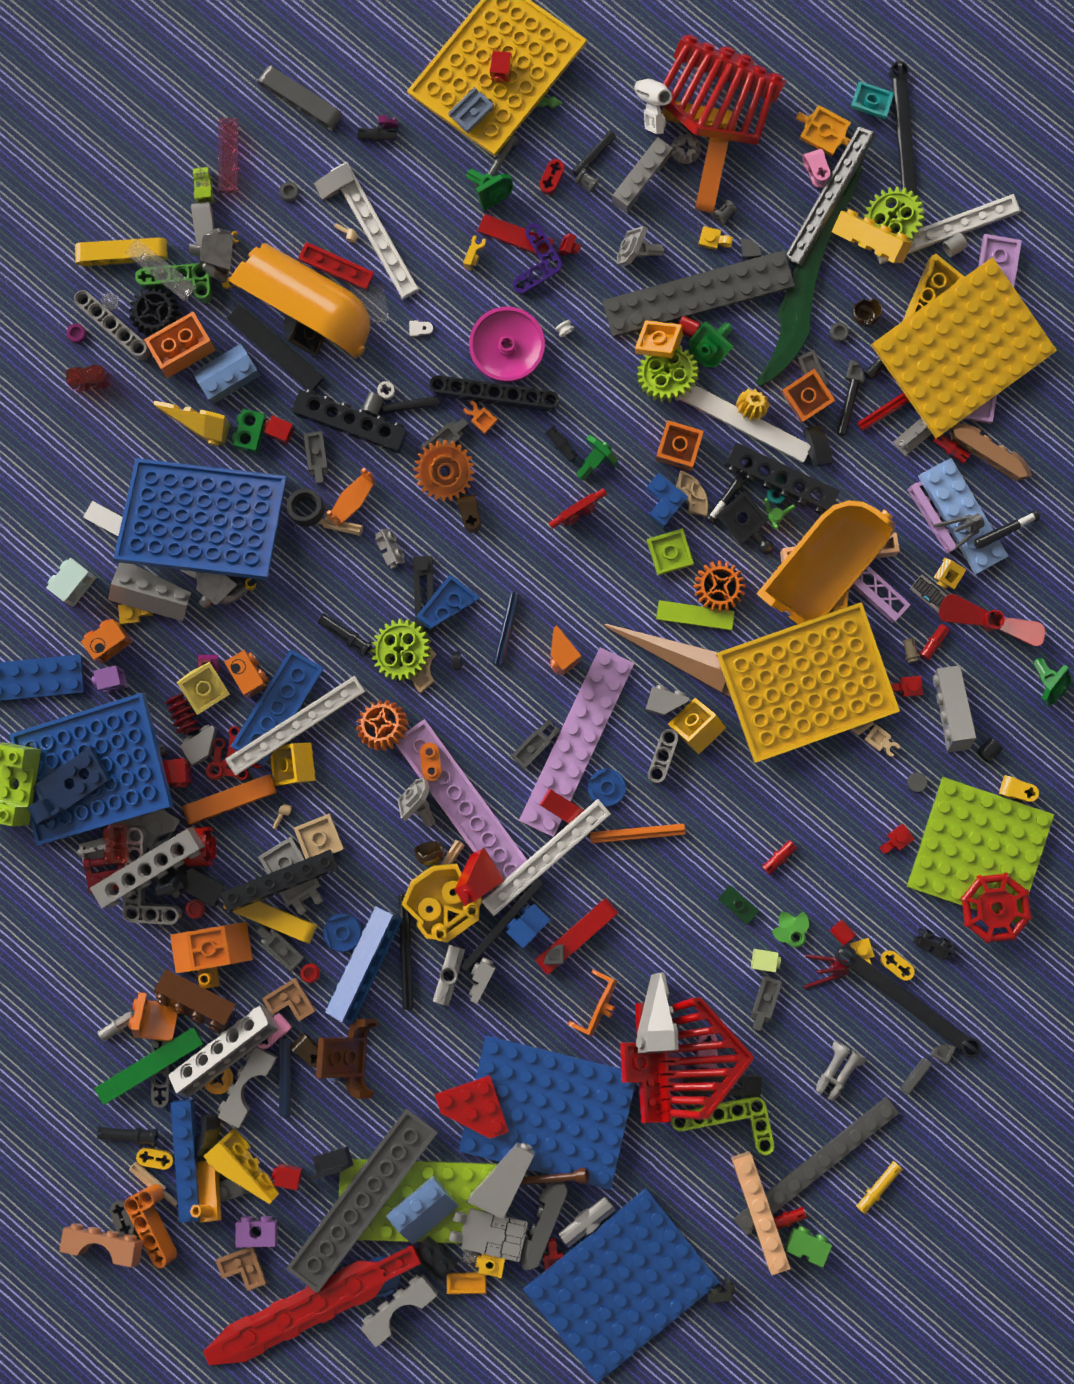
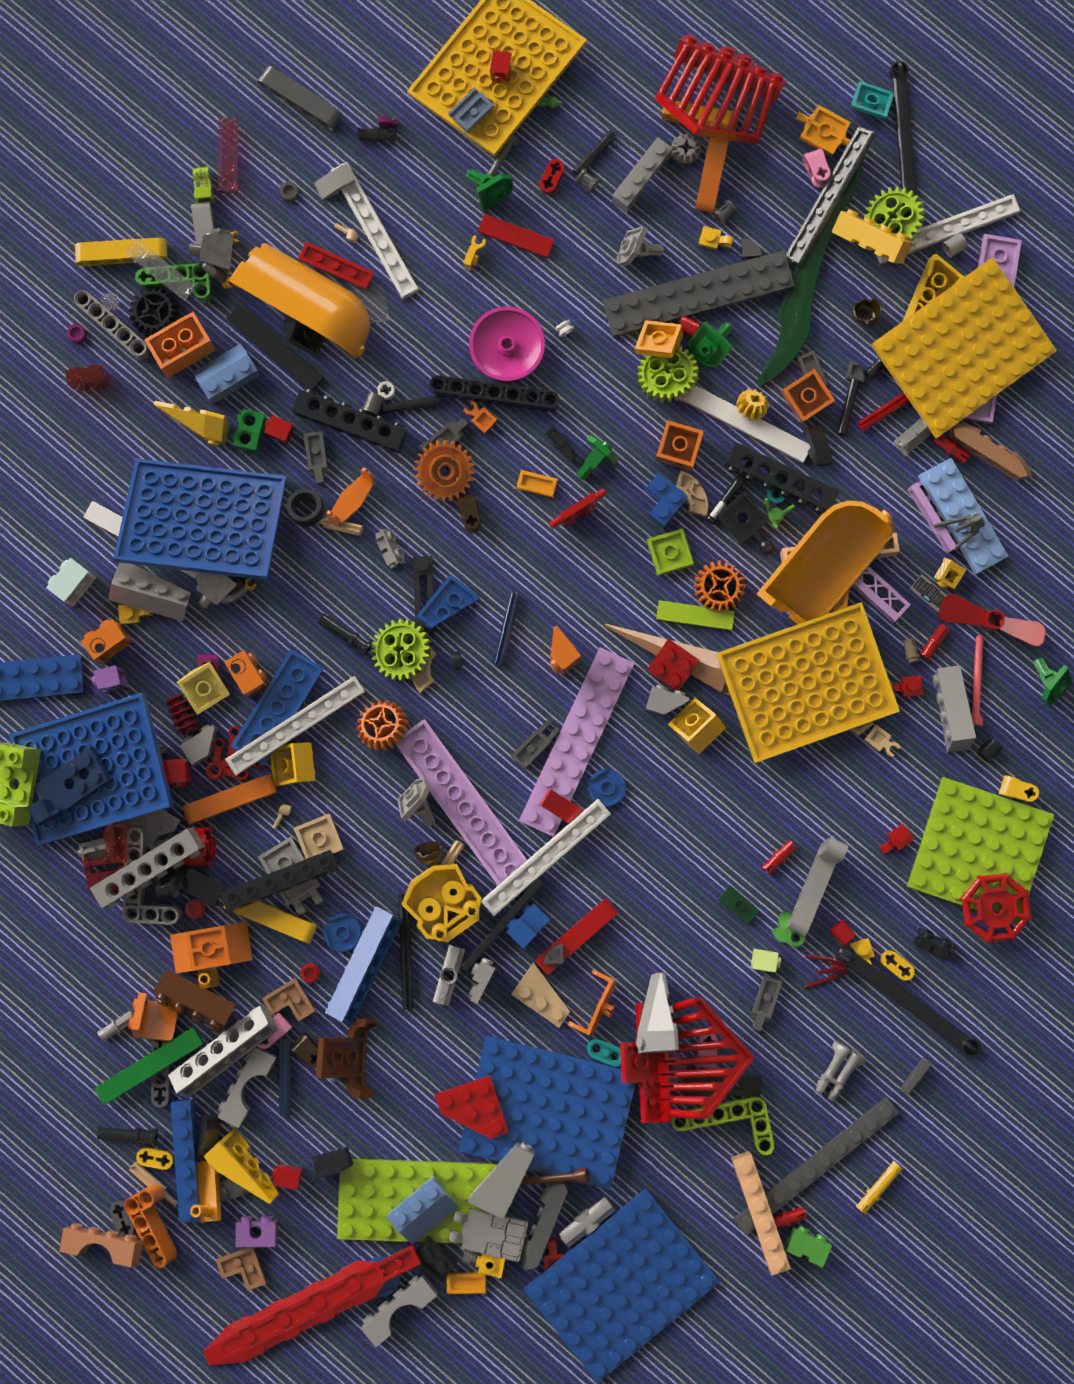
(219, 1088): light orange gear -> none
(280, 948): dark grey hinge -> none
(361, 1200): dark grey plate -> none
(416, 328): white piece -> none
(430, 762): orange plate -> none
(478, 877): red slope -> none
(537, 484): none -> light orange tile
(540, 996): none -> tan wing
(542, 266): dark purple beam -> none
(568, 245): red tile -> none
(605, 1052): none -> teal plate
(637, 833): orange axle -> none
(655, 95): white plate -> none
(669, 749): light grey beam -> none
(673, 665): none -> red plate
(717, 1294): pearl dark grey bracket -> none
(828, 855): none -> light grey beam
(839, 332): dark grey tile -> none
(917, 782): dark grey tile -> none
(943, 1052): dark grey tile -> none
(976, 716): none -> coral piece
(1003, 531): black piece -> none

